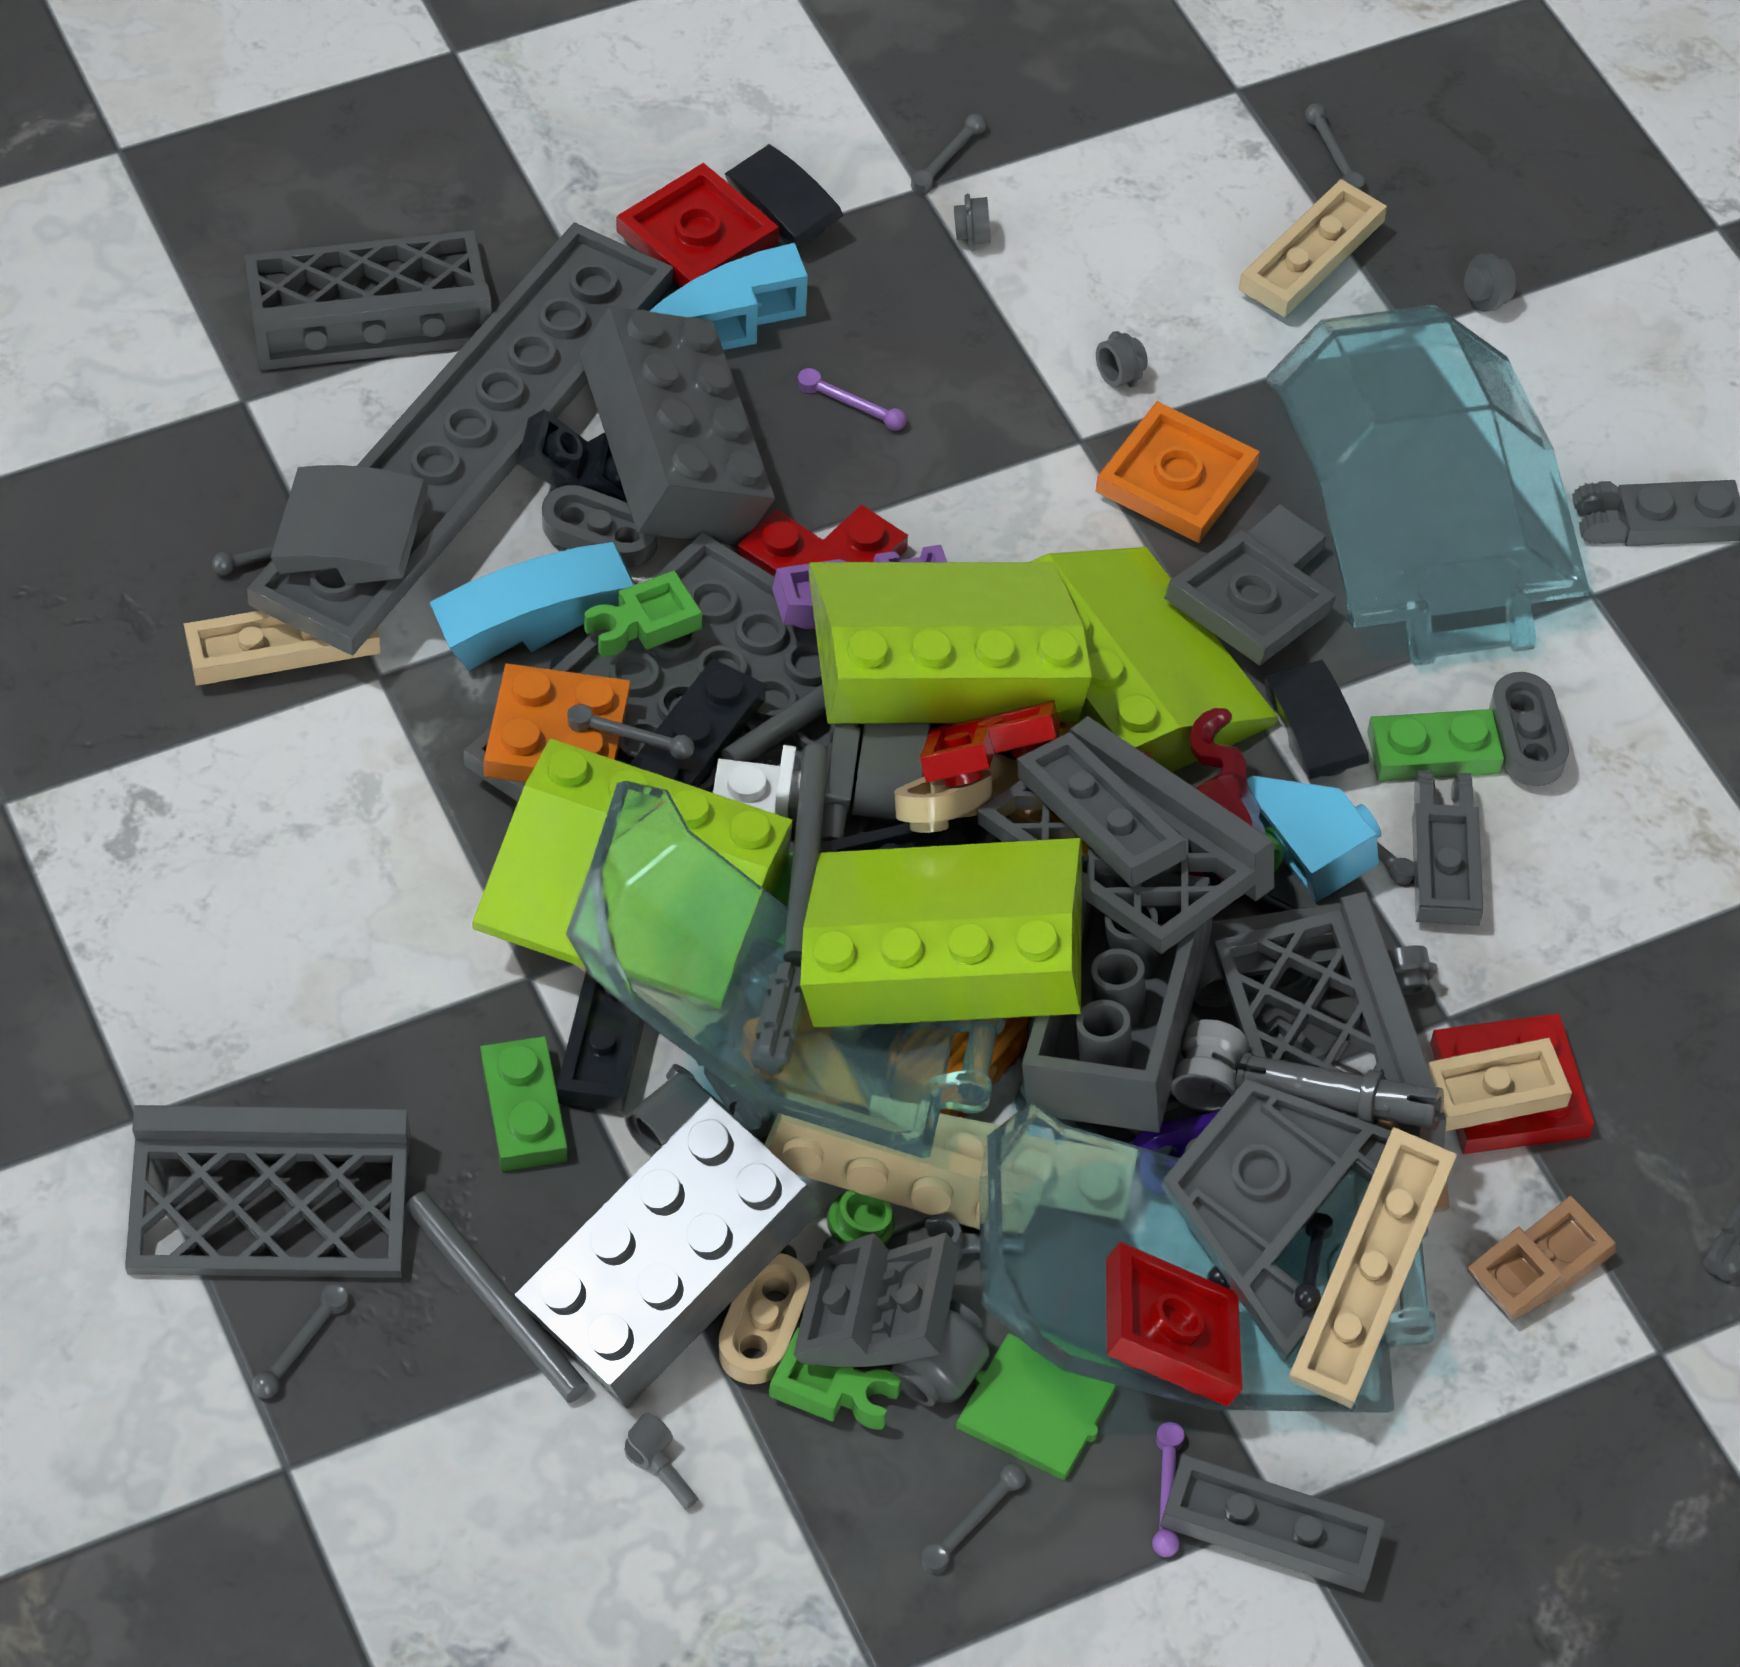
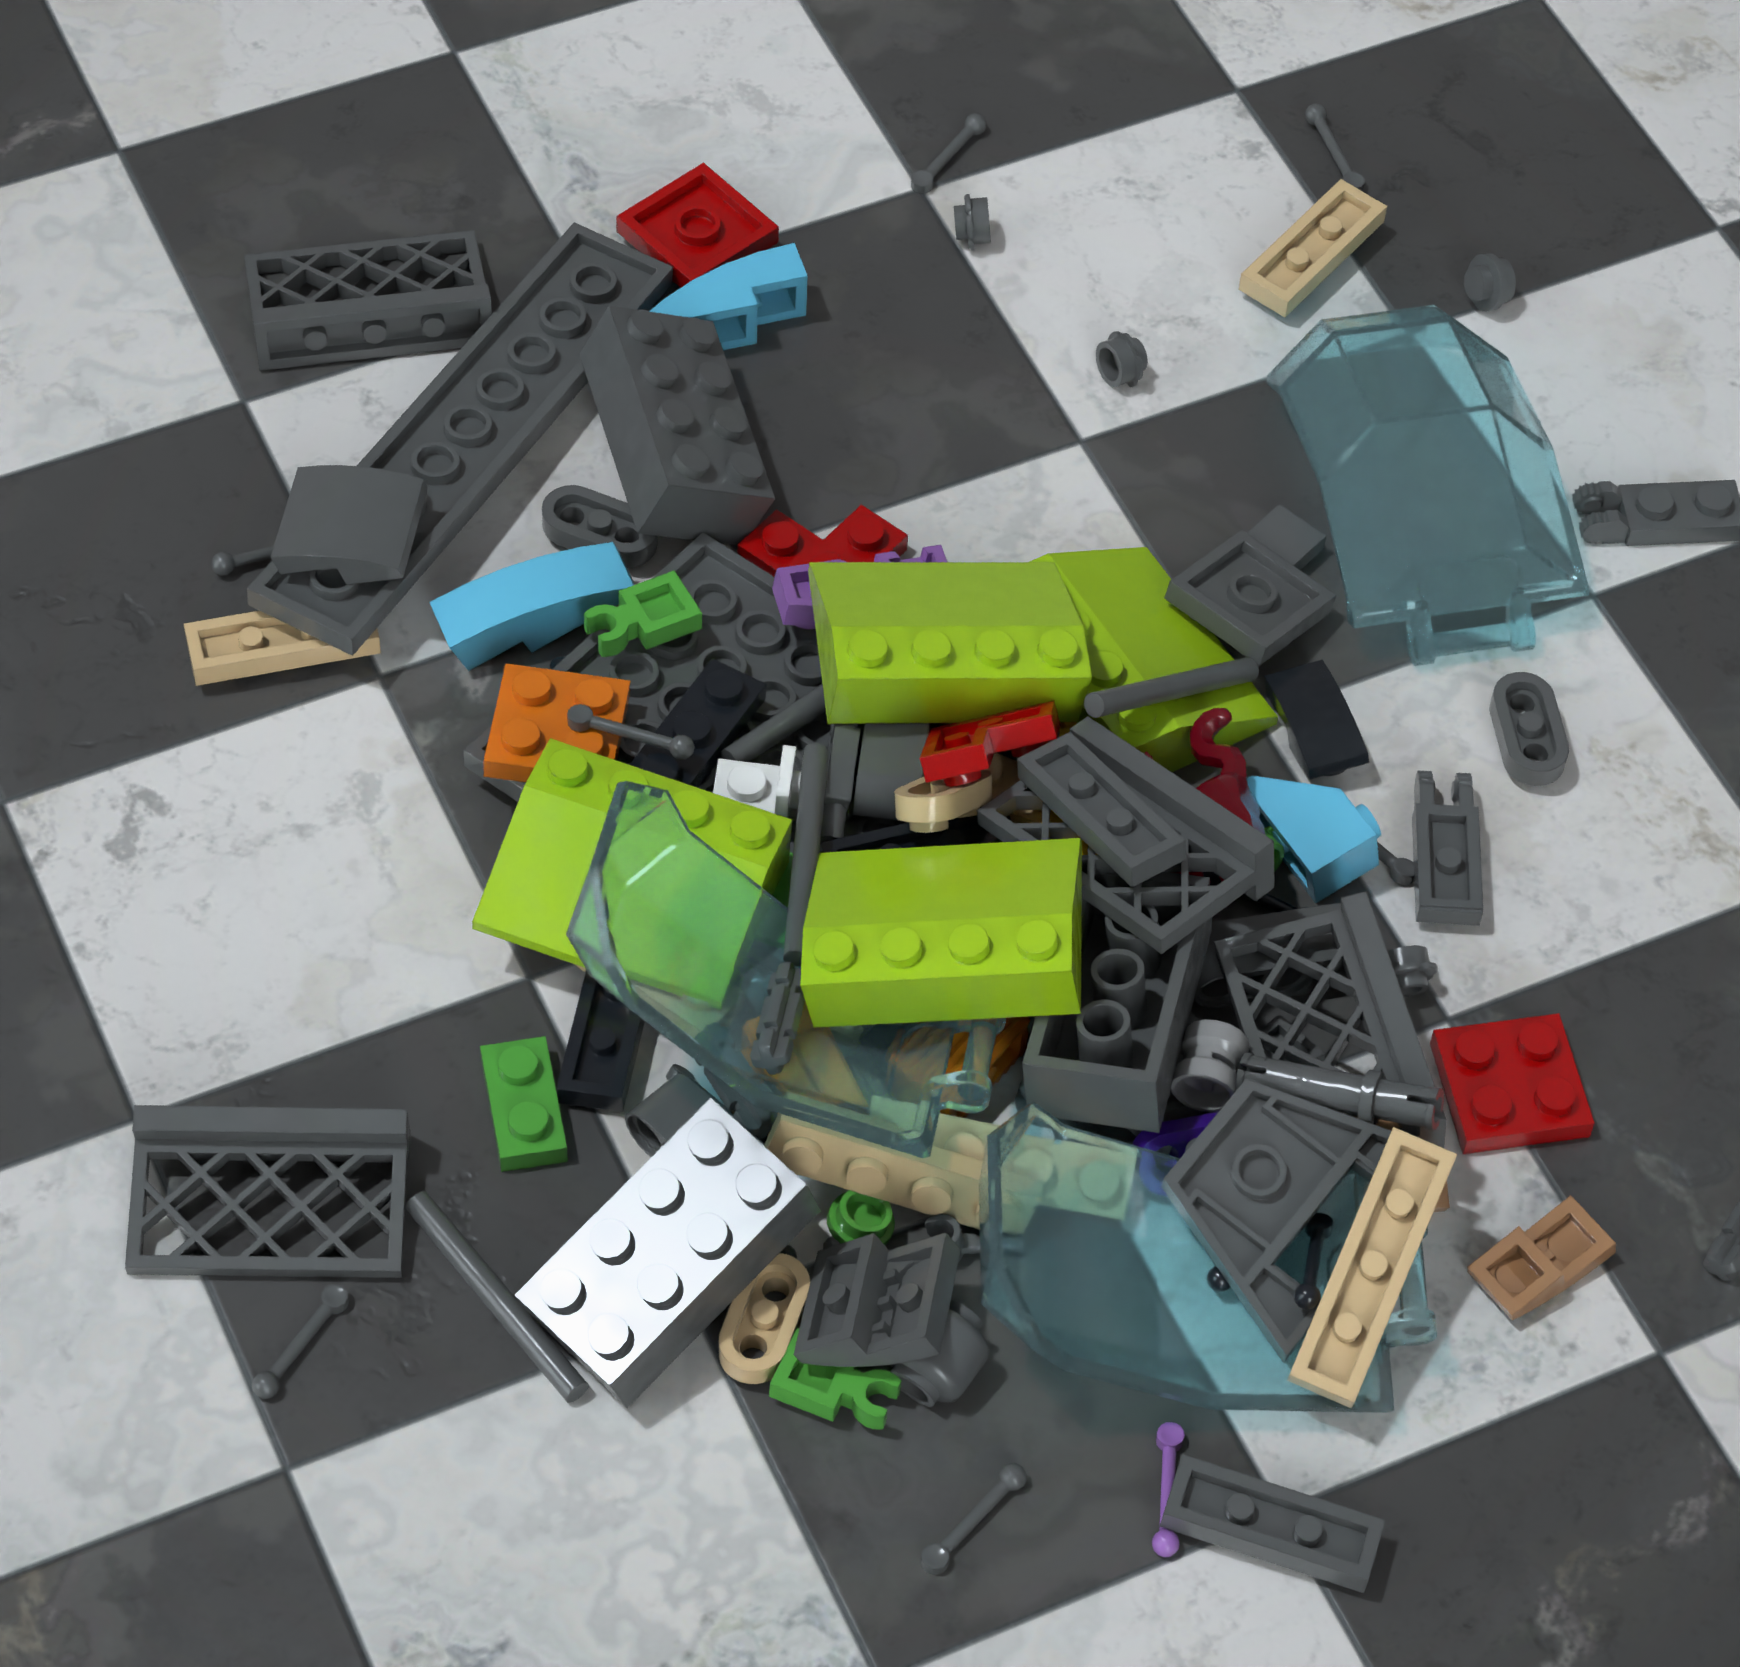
(566, 458): black slope -> none
(645, 1448): dark grey hand -> none
(785, 194): black slope -> none
(810, 382): medium lavender hinge -> none
(1035, 1408): bright green piece -> none
(1170, 687): none -> dark grey bar
(1173, 1324): red plate -> none
(1177, 471): orange plate -> none
(1435, 743): bright green plate -> none
(1500, 1083): tan plate -> none

